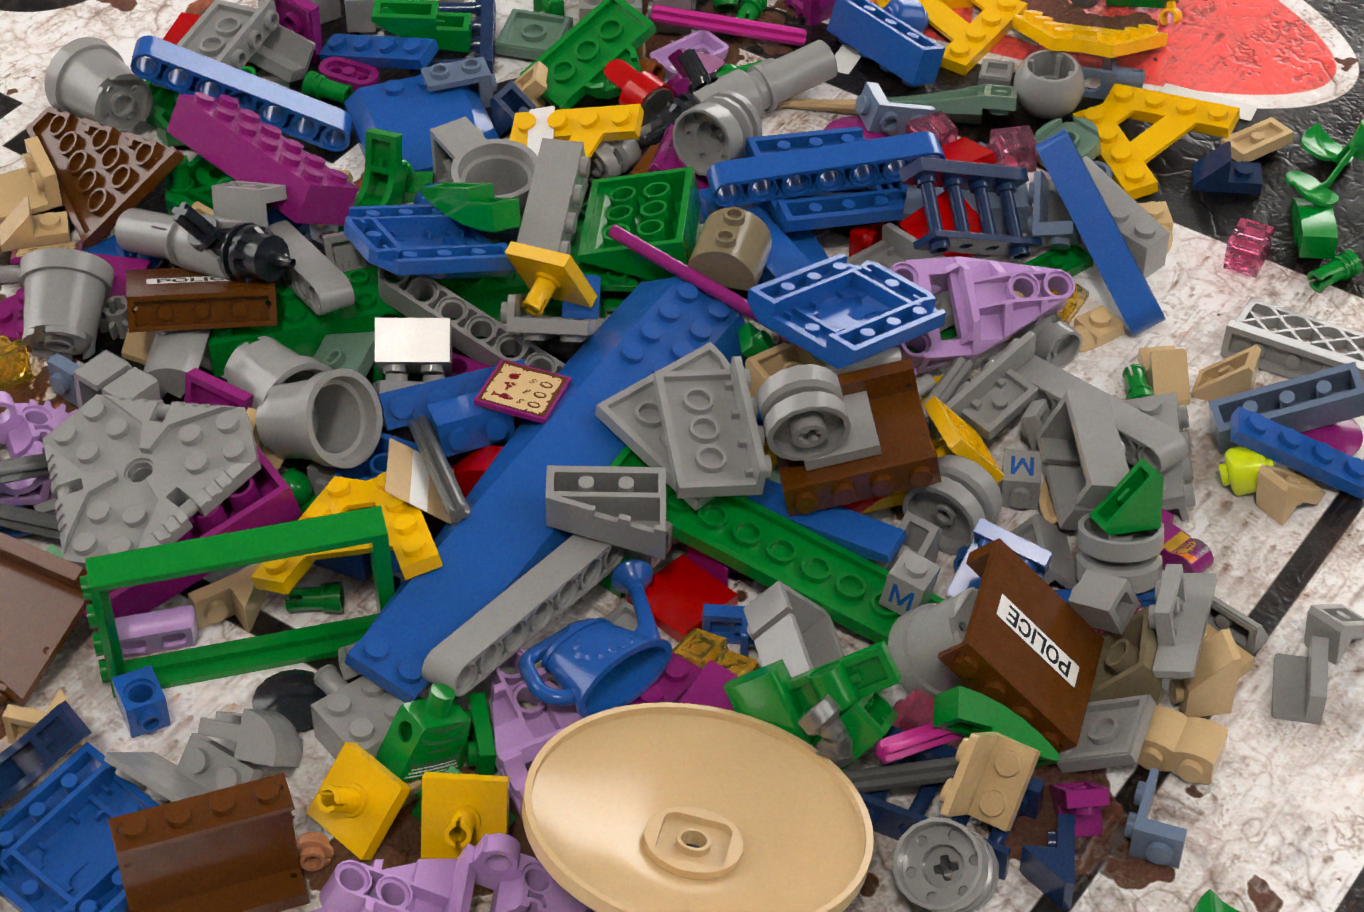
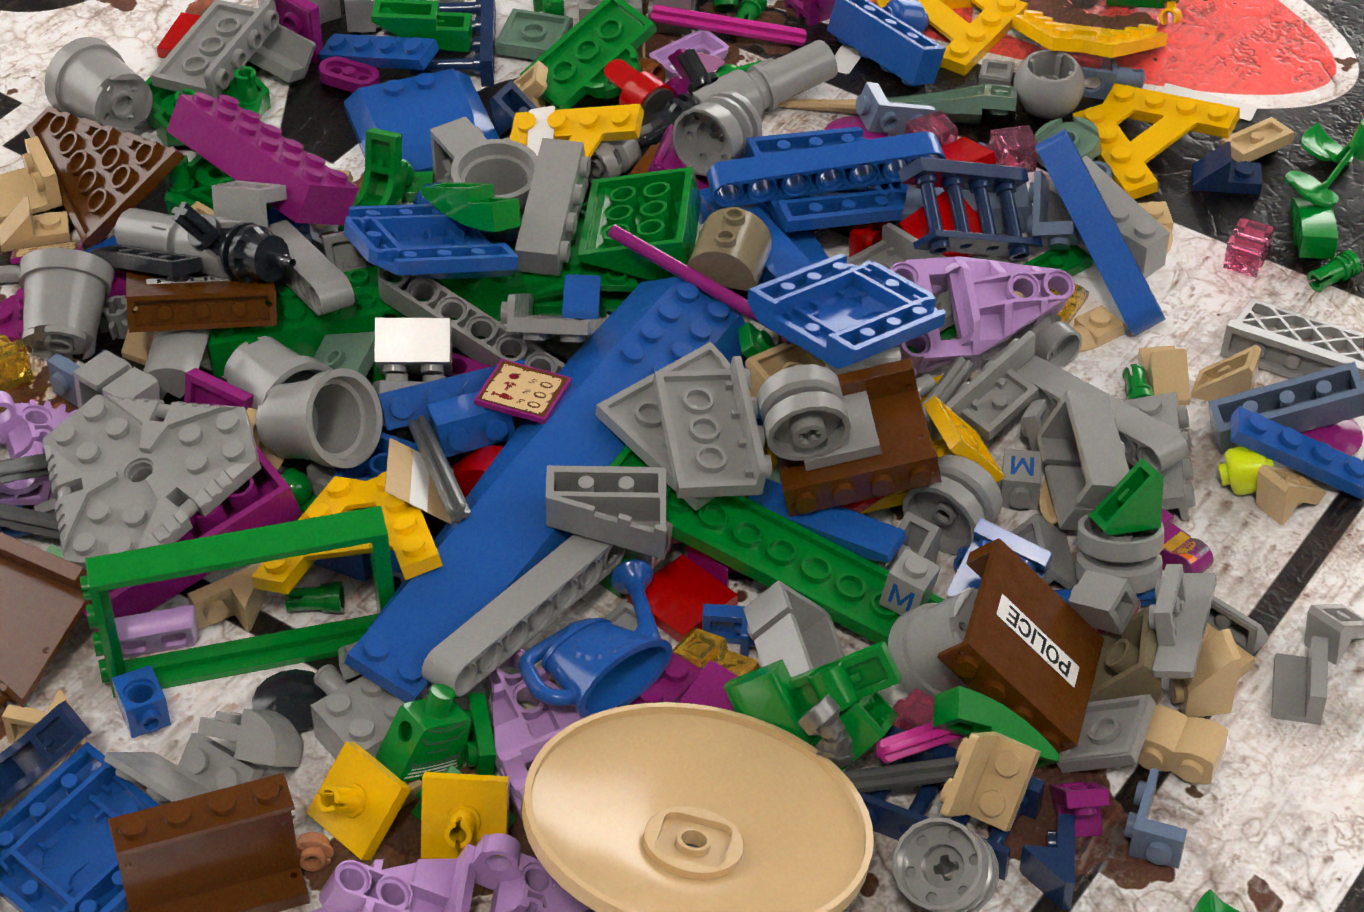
(159, 262): none -> black plate
(260, 93): blue beam -> none
(321, 87): green pin -> none
(462, 73): sand blue bracket -> none
(549, 276): yellow tile -> none

